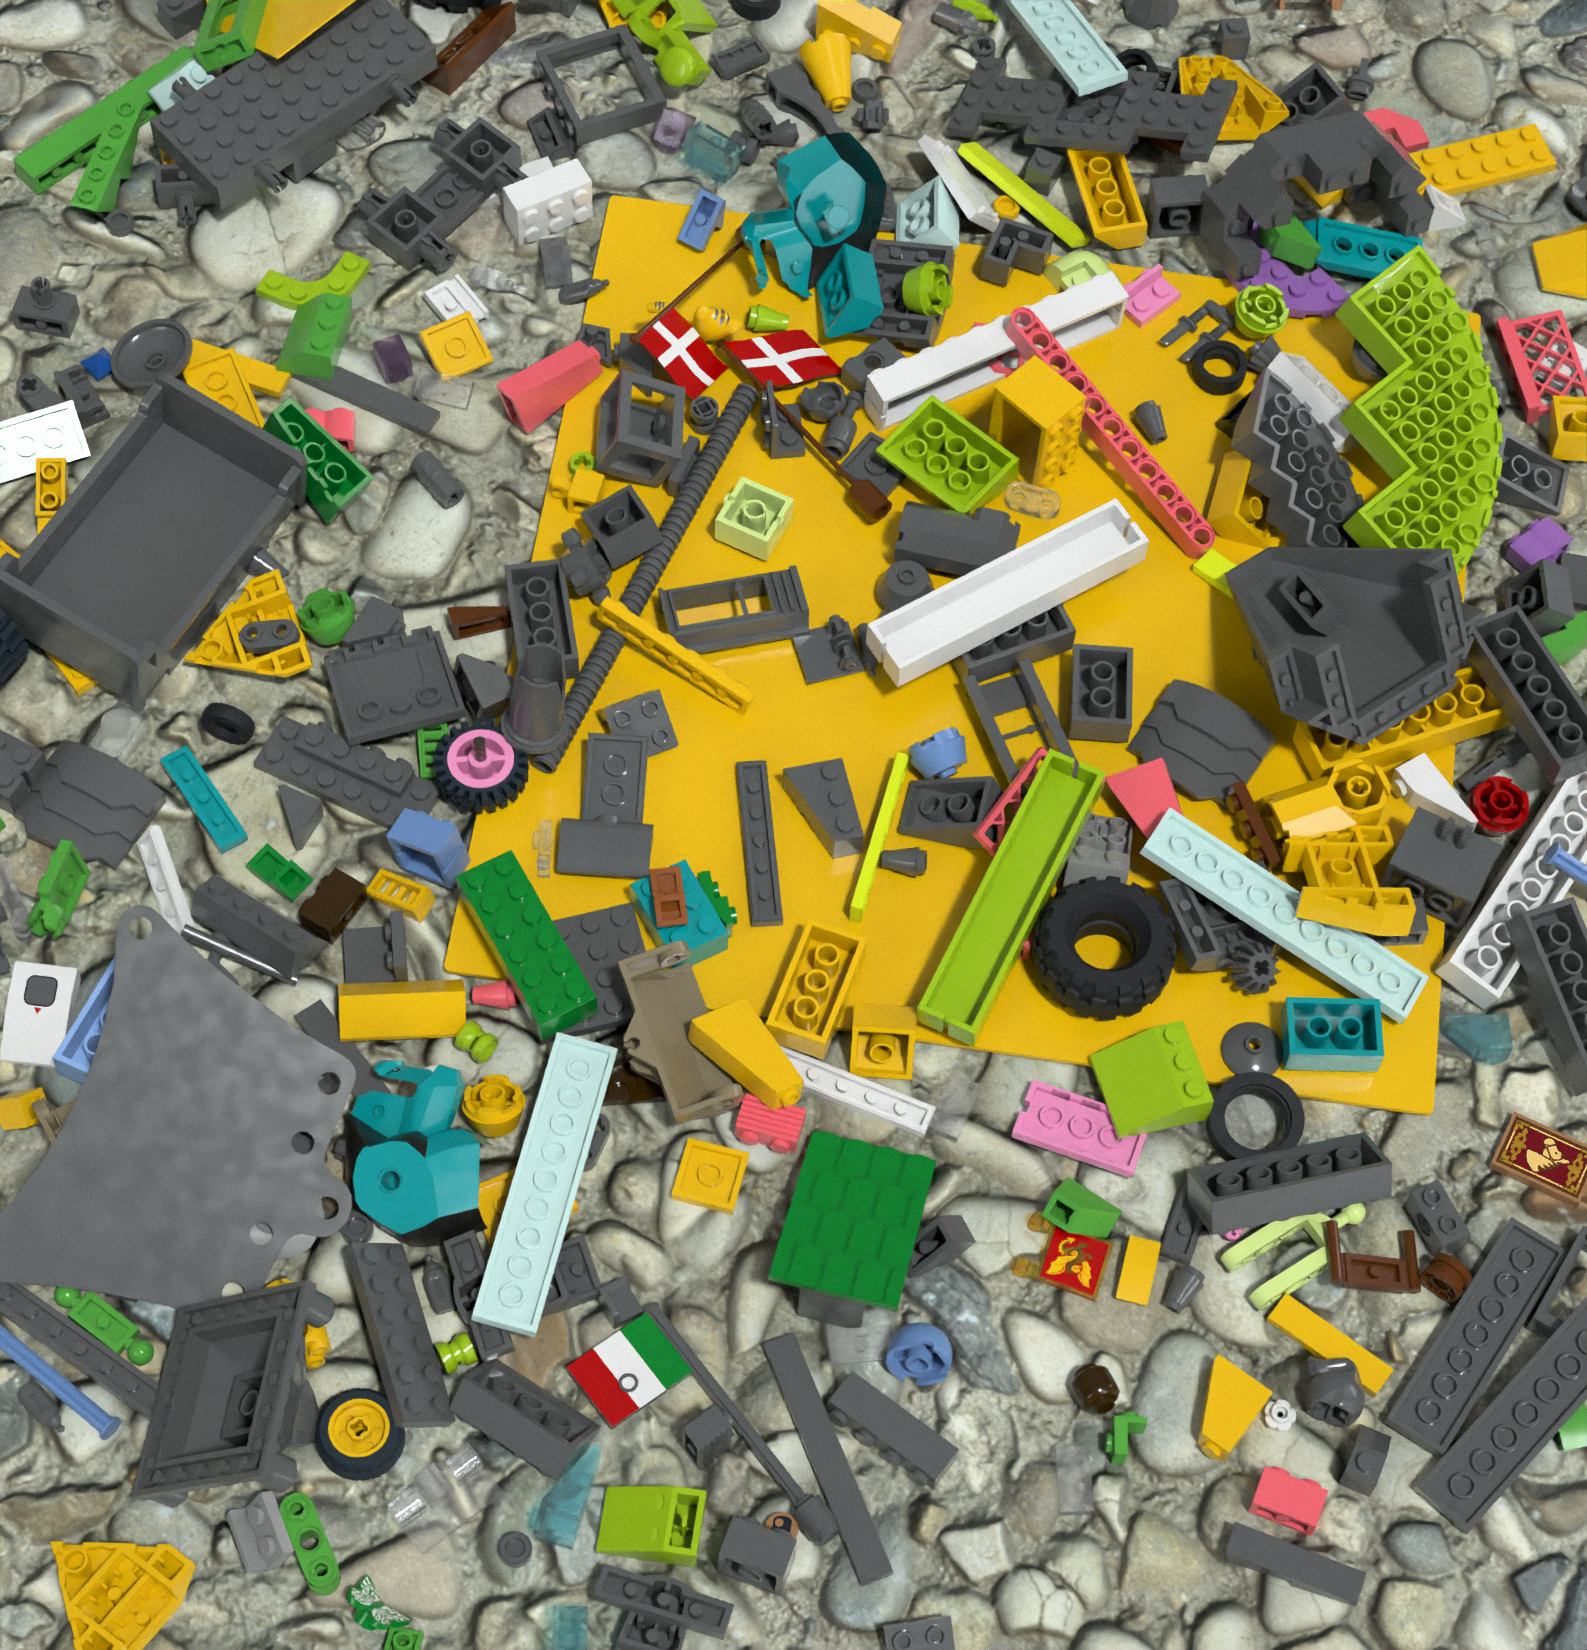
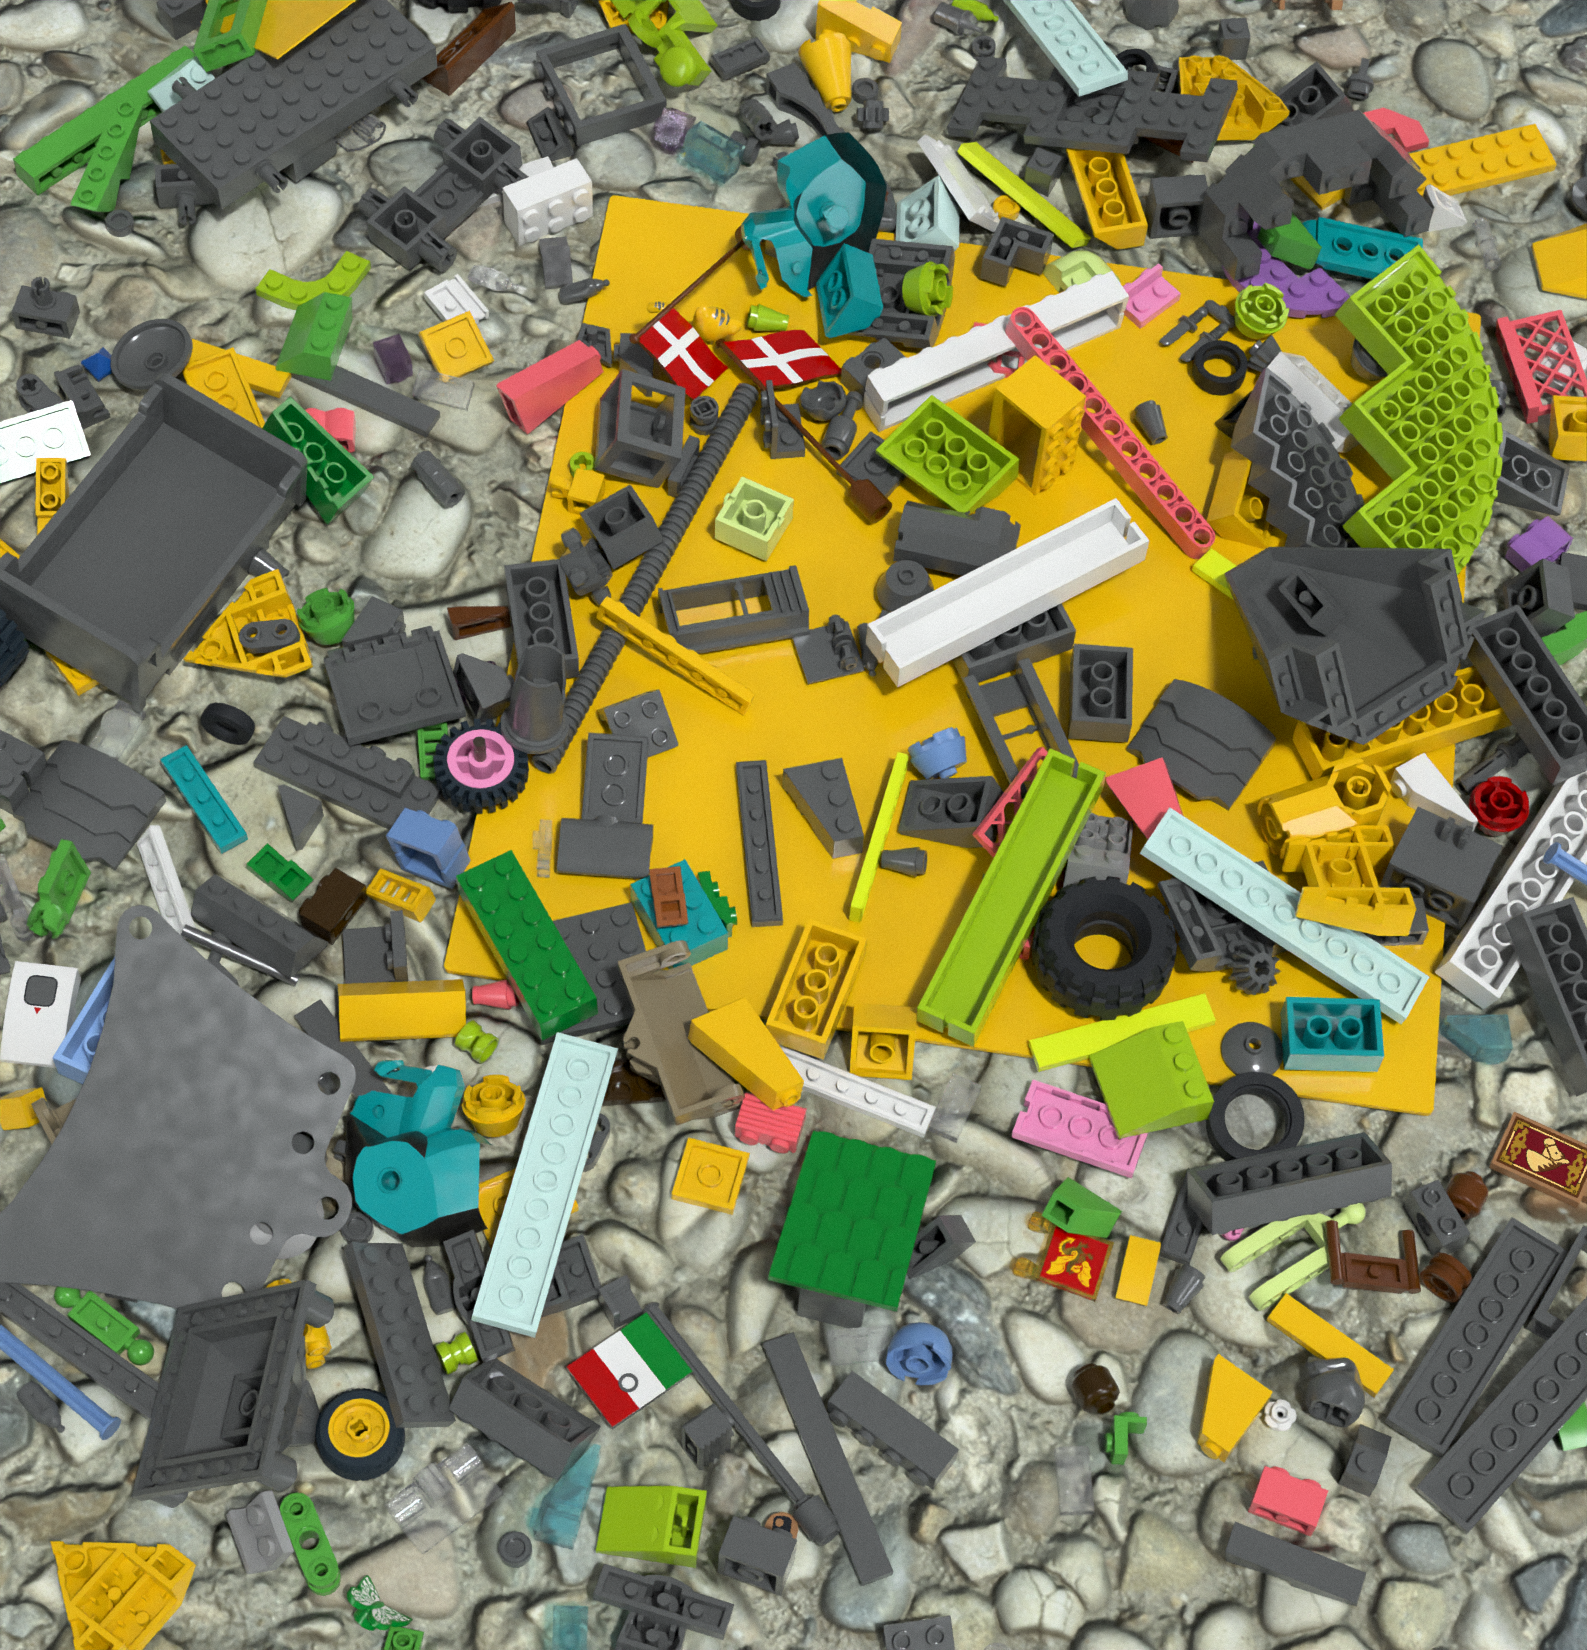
(702, 219): medium blue slope -> none
(1033, 500): clear plate -> none
(1081, 1042): none -> neon yellow tile
(1252, 826): reddish brown plate -> none
(1467, 1193): none -> reddish brown head

